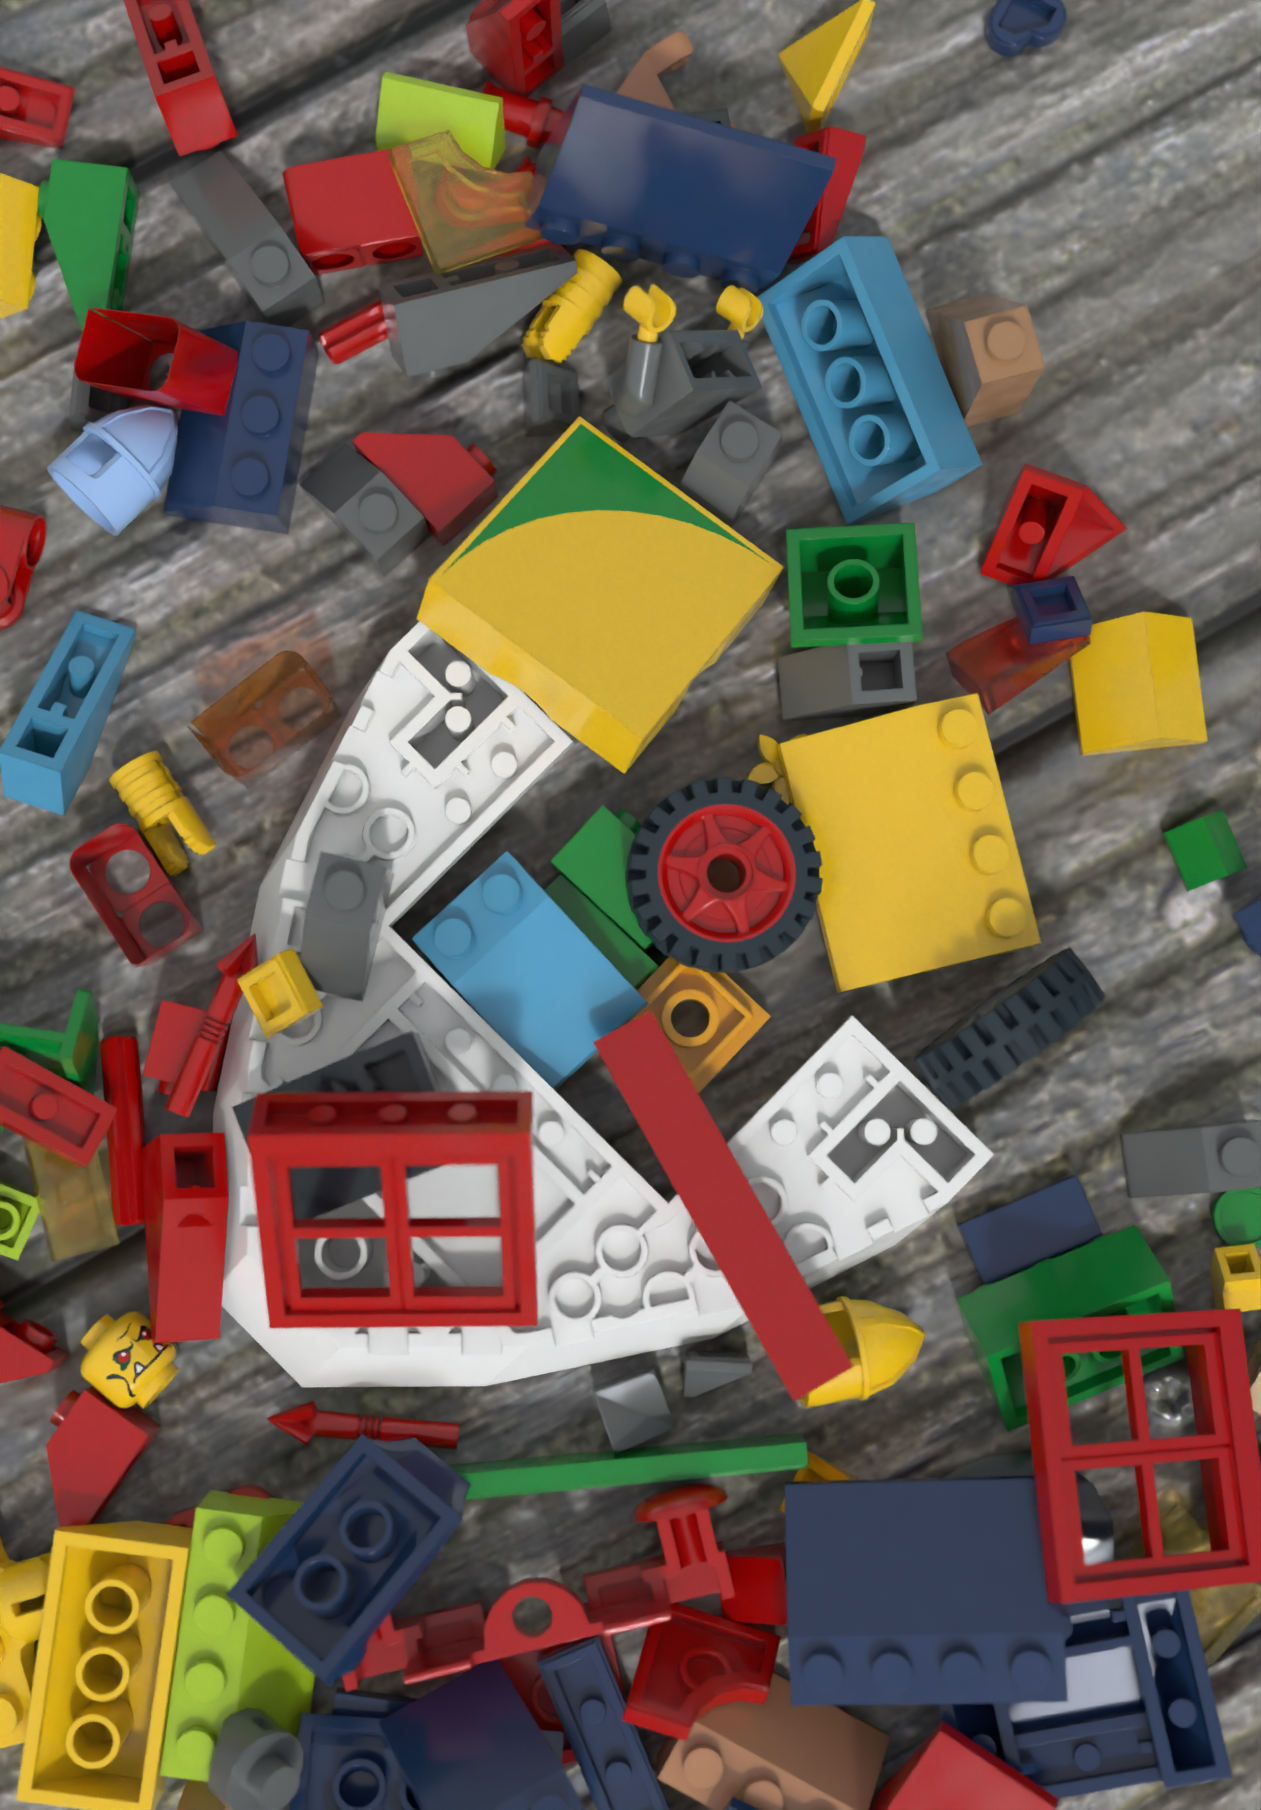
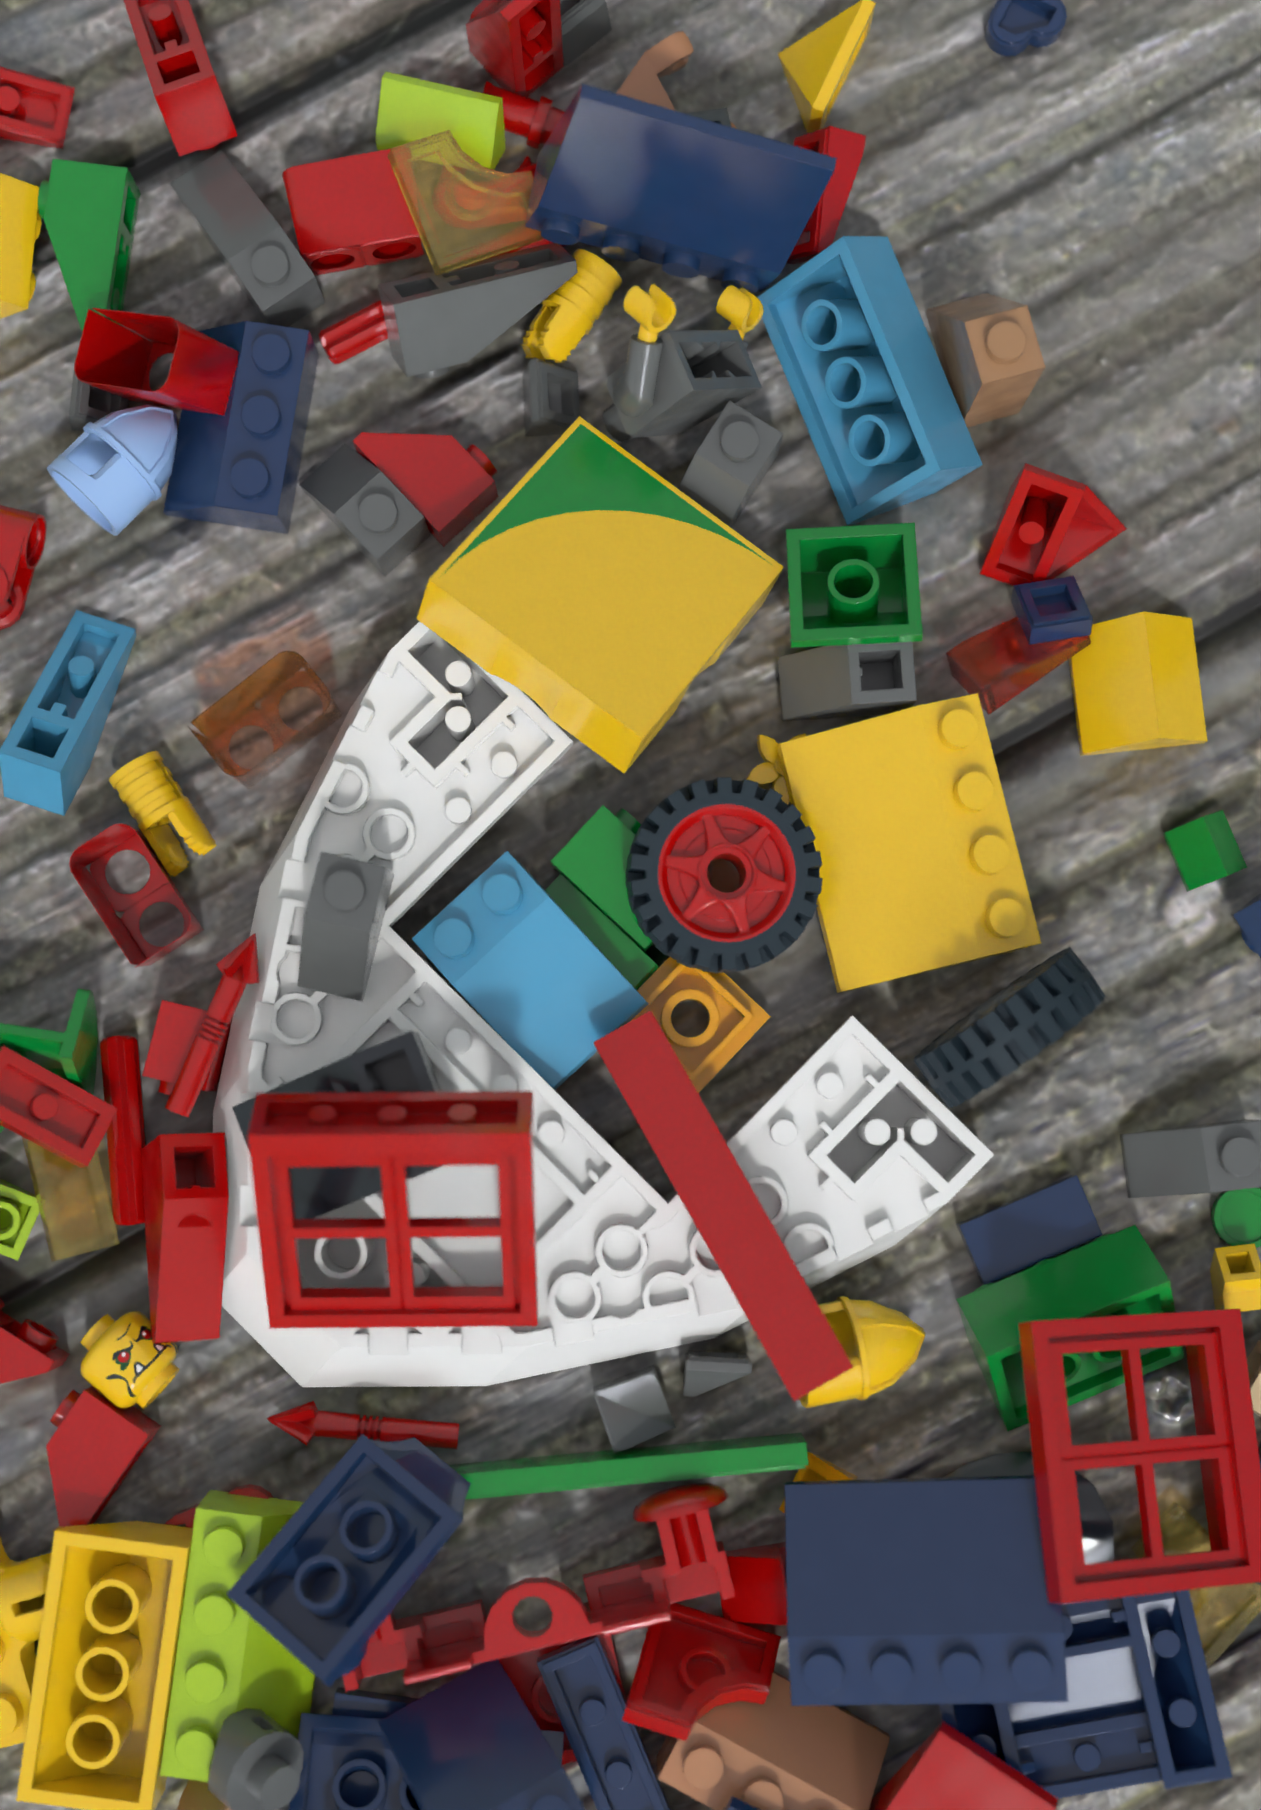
(280, 993): yellow tile -> none

